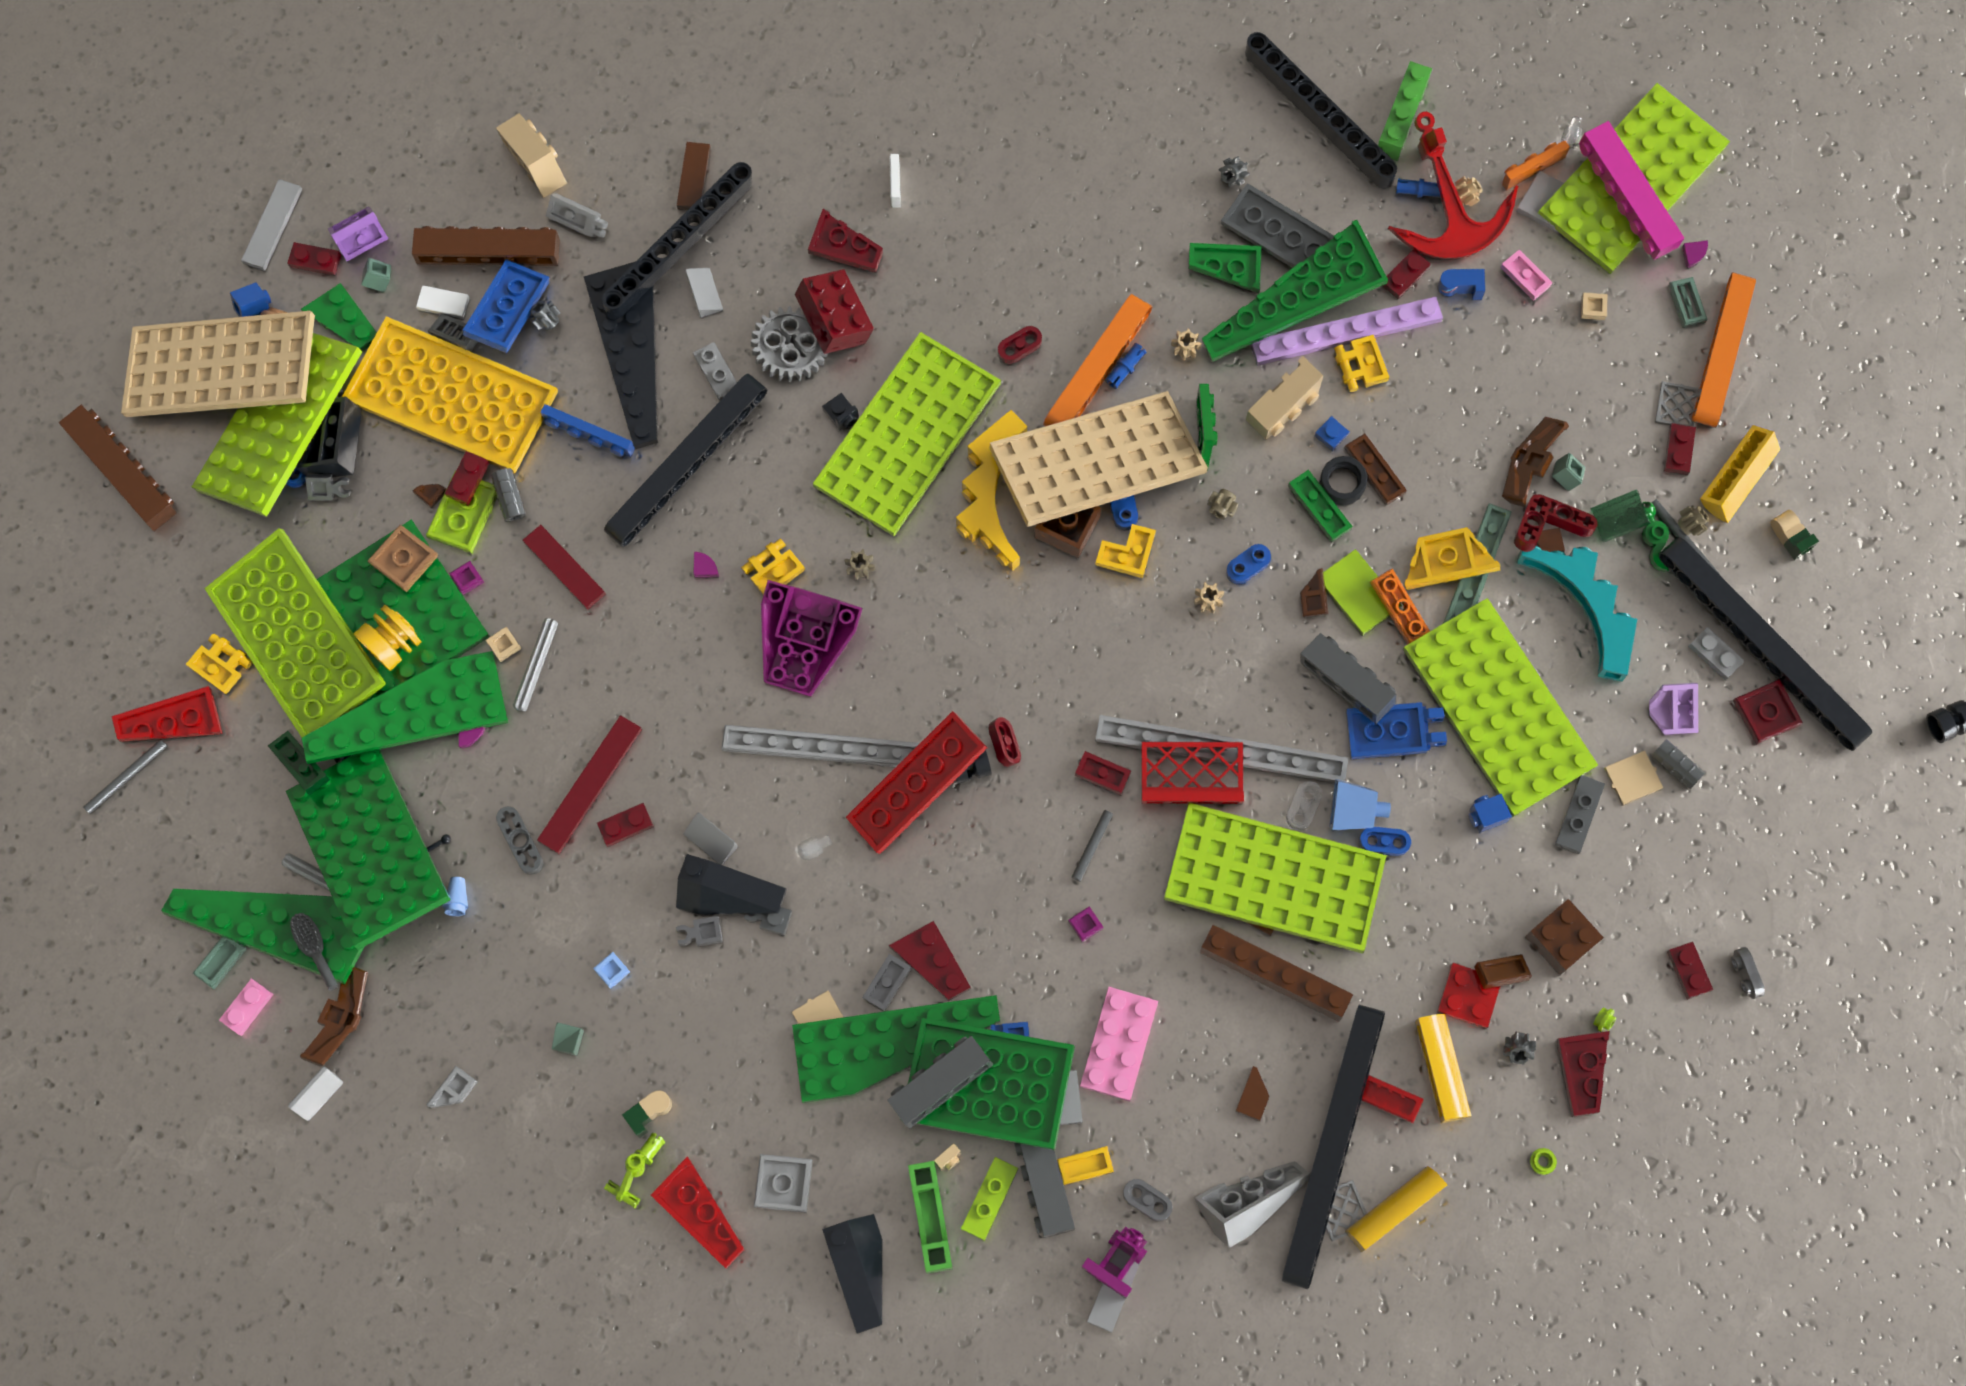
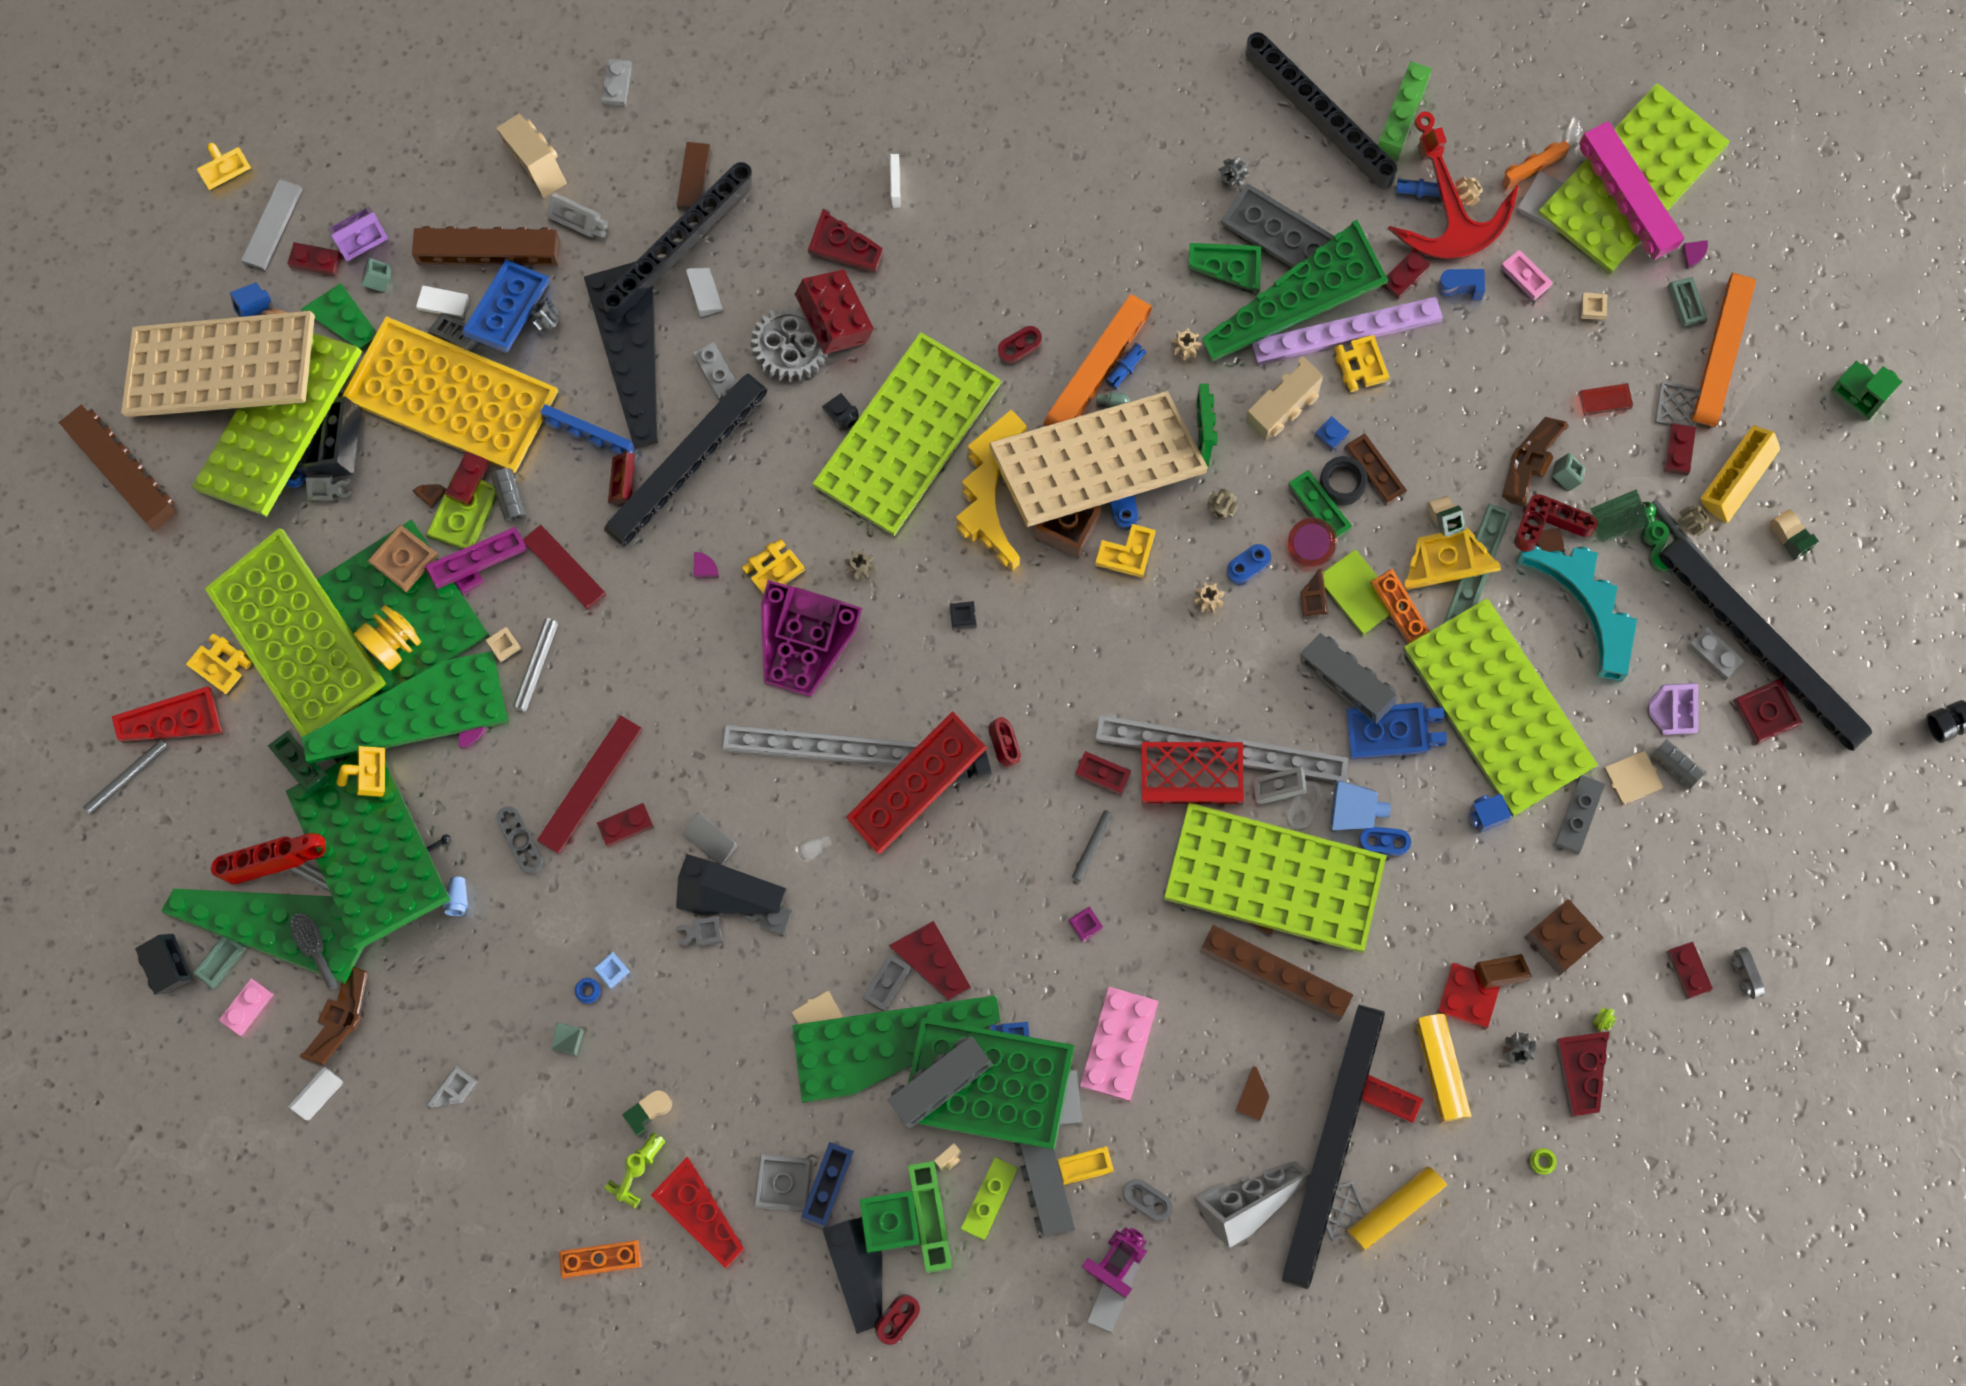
(163, 964): none -> black brick
(223, 166): none -> yellow plate
(267, 858): none -> red piece
(369, 772): none -> yellow plate
(475, 558): none -> magenta plate
(583, 1260): none -> orange tile
(584, 983): none -> blue plate
(616, 82): none -> light grey plate
(621, 478): none -> dark red plate
(826, 1186): none -> dark blue brick
(889, 1221): none -> green tile
(898, 1320): none -> dark red plate
(963, 615): none -> black tile
(1112, 399): none -> sand green cylinder
(1280, 785): none -> light grey plate
(1312, 542): none -> tile
(1444, 513): none -> dark green leg
(1606, 399): none -> clear red tile
(1864, 389): none -> green brick

